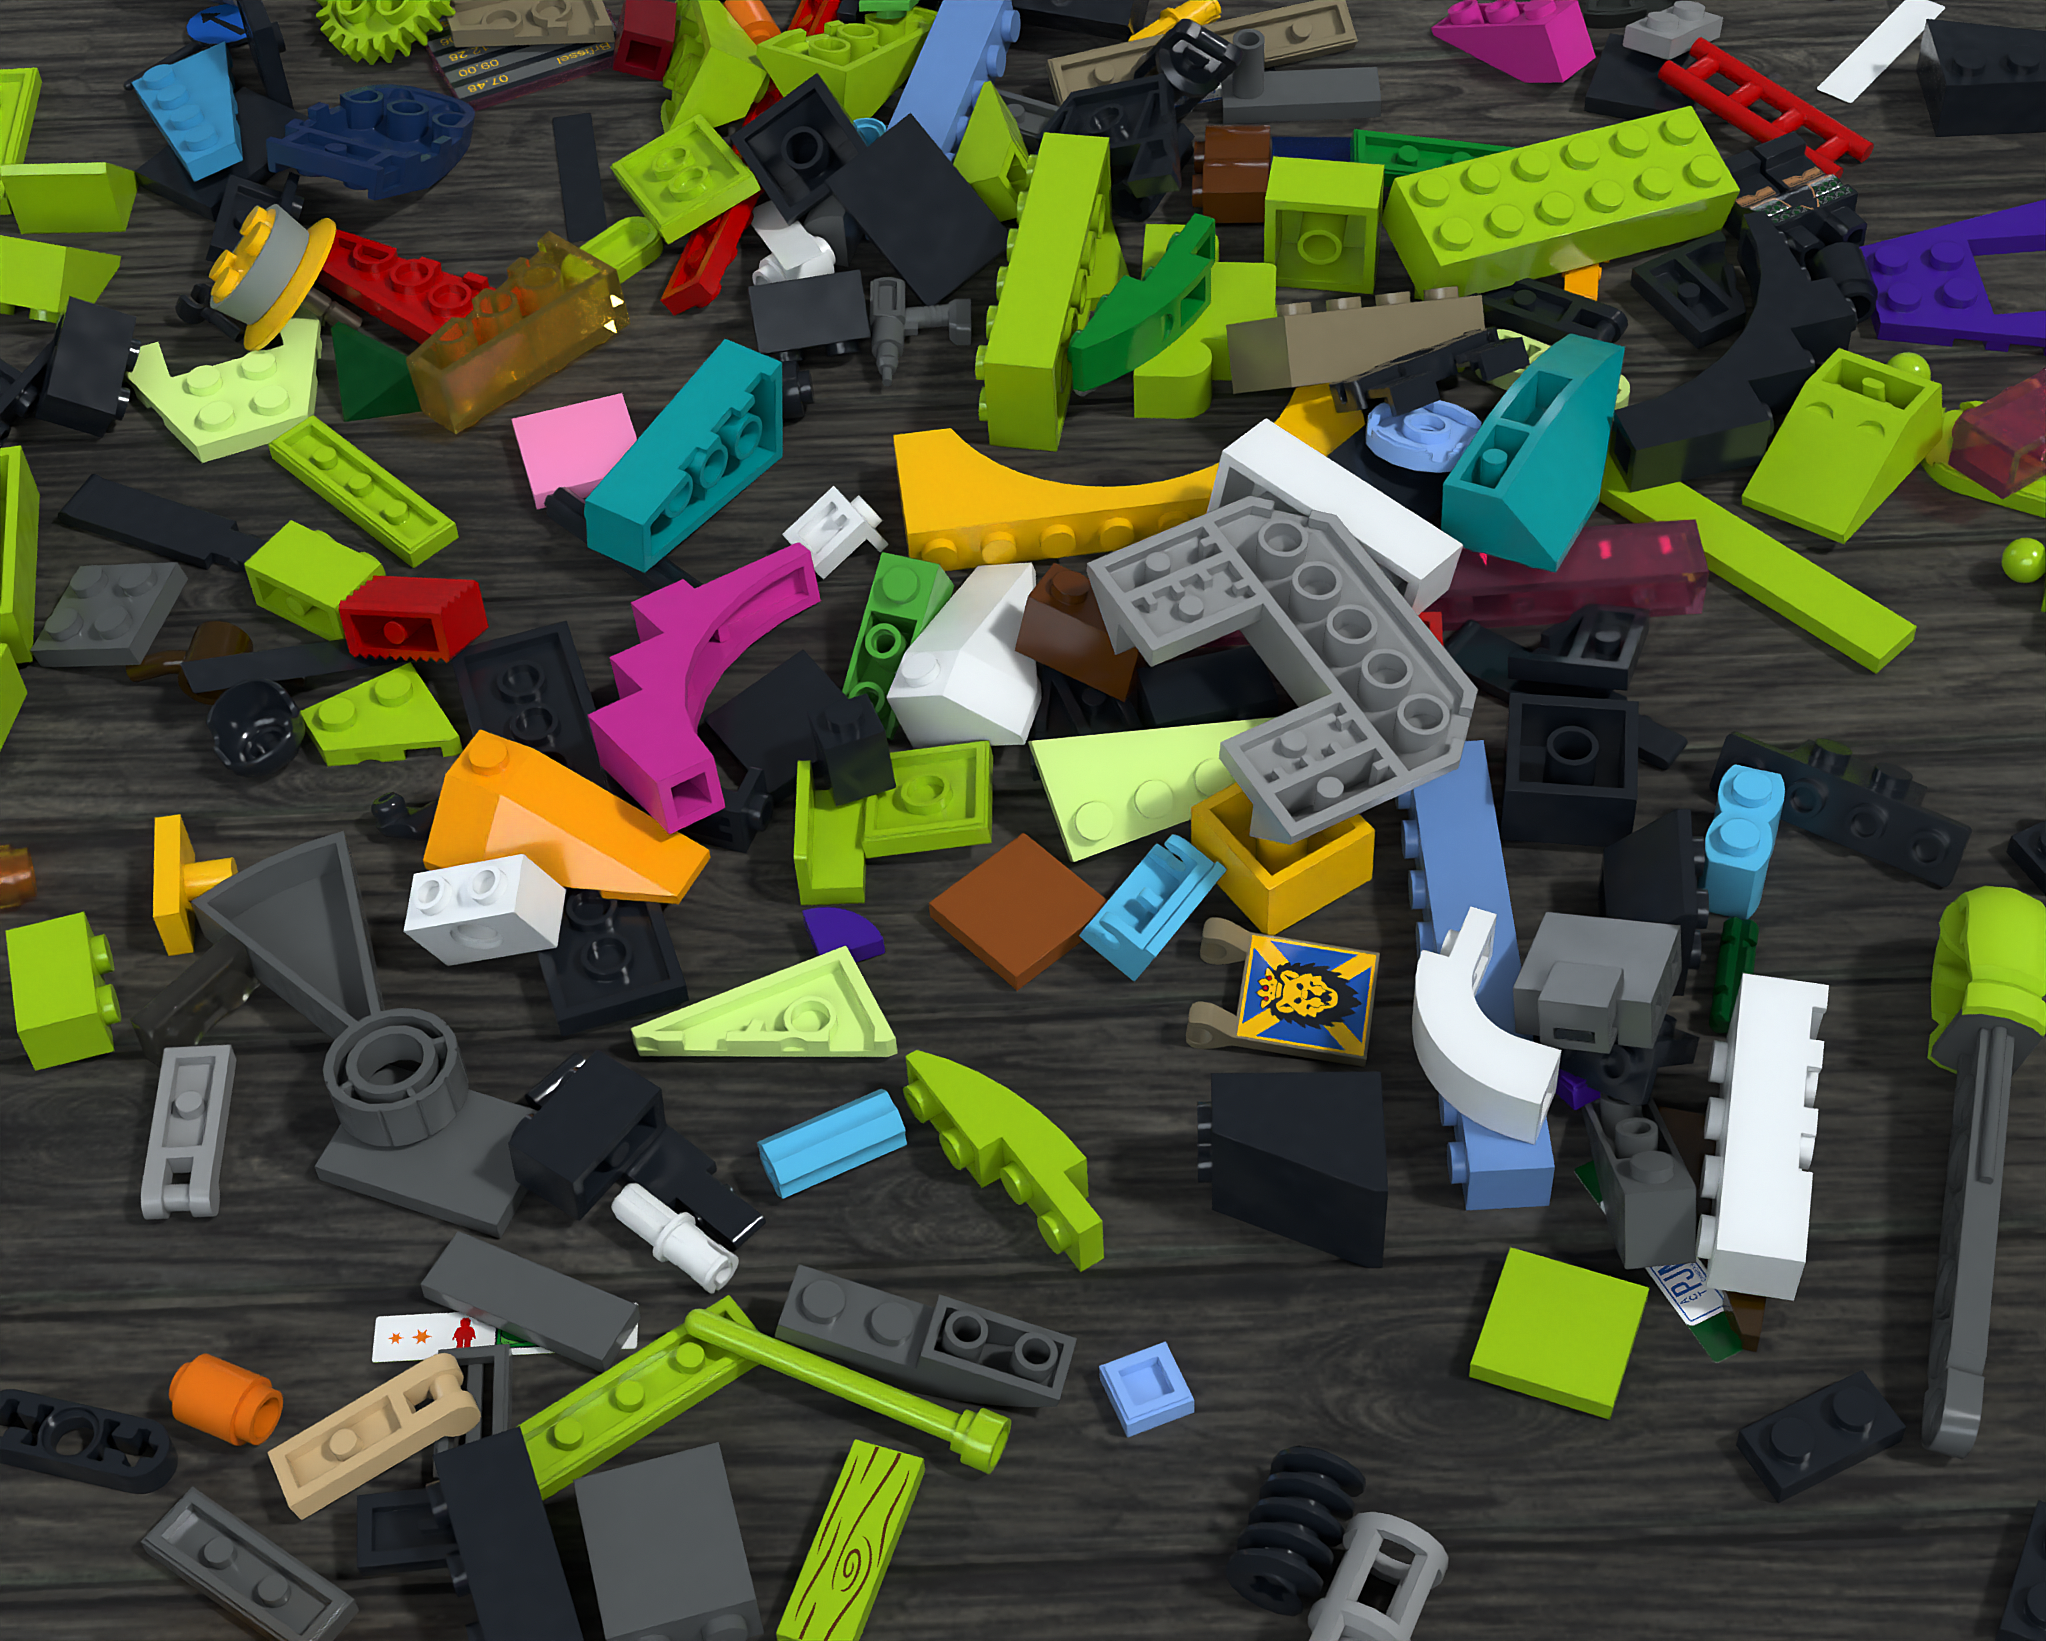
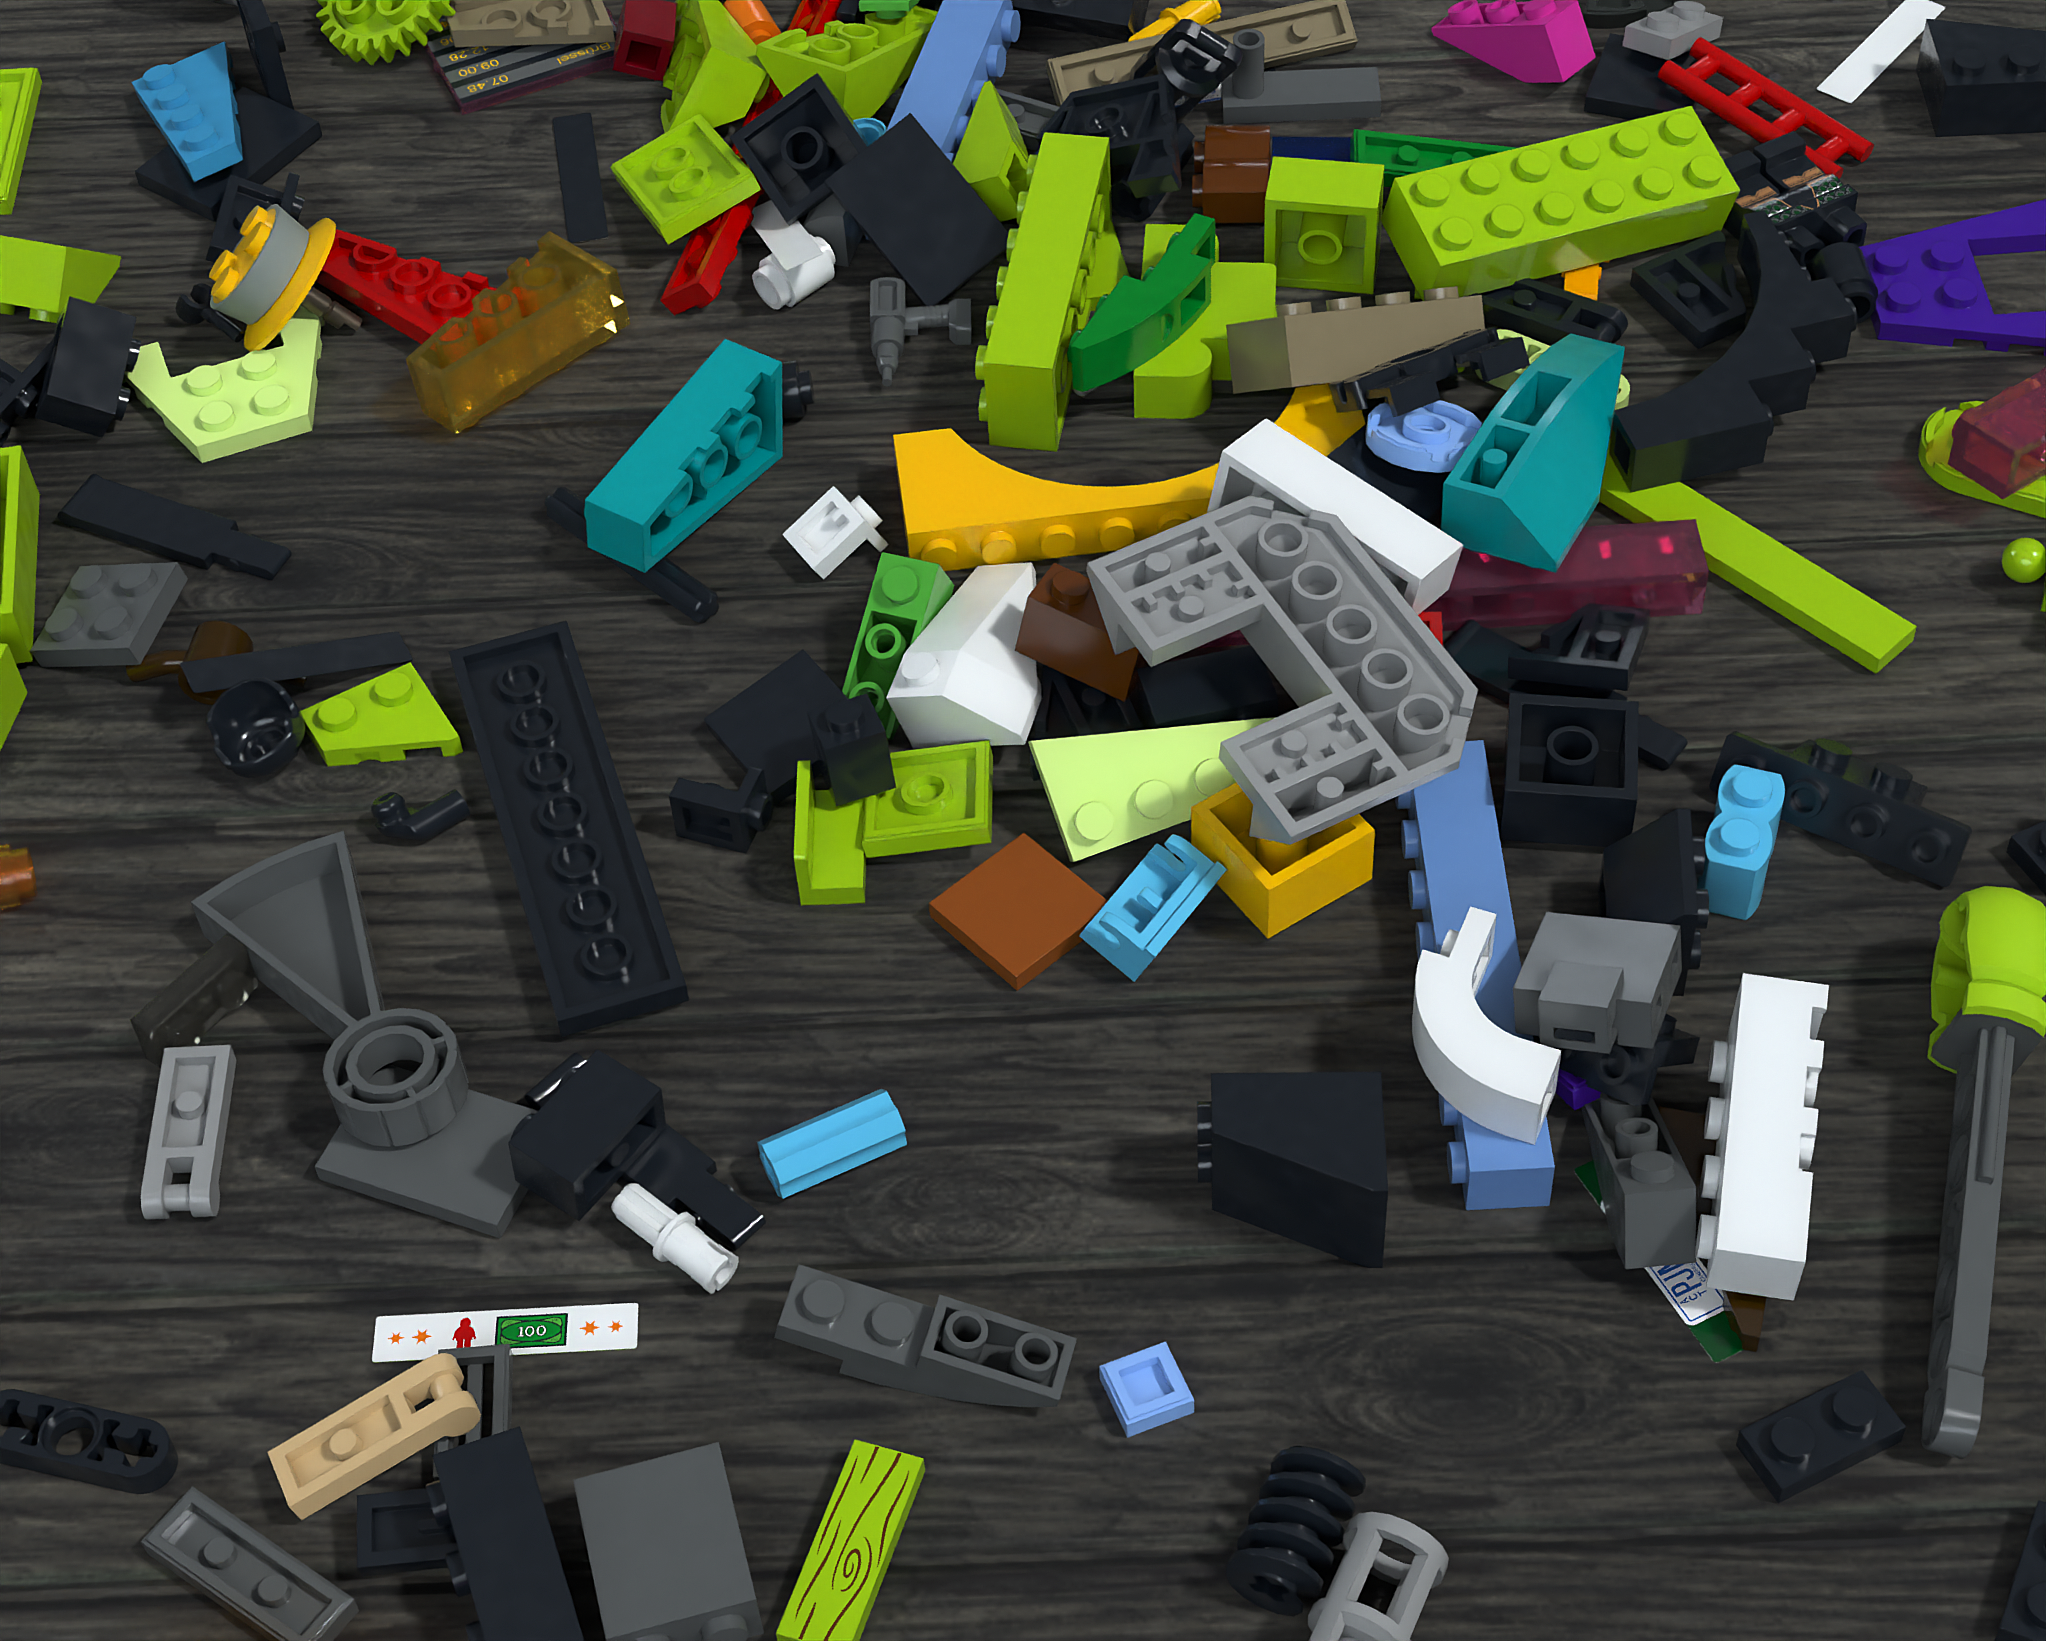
(61, 990): lime brick -> none
(70, 196): lime slope -> none
(179, 882): yellow tile -> none
(205, 30): piece -> none
(225, 1400): orange brick -> none
(305, 577): lime brick -> none
(363, 491): lime tile -> none
(371, 377): dark green slope -> none
(378, 139): dark blue slope -> none
(413, 617): red brick -> none
(485, 910): white brick -> none
(518, 801): light orange wedge -> none
(531, 1301): dark grey tile -> none
(573, 445): bright pink tile -> none
(627, 246): lime tile -> none
(629, 1402): lime tile -> none
(664, 681): dark pink arch -> none
(796, 1012): yellowish green wing -> none
(809, 315): black brick -> none
(837, 927): dark purple tile -> none
(974, 1435): lime piece -> none
(1011, 1140): lime slope -> none
(1291, 998): flag -> none
(1559, 1333): lime tile -> none
(1735, 957): dark green axle -> none
(1848, 442): lime slope -> none

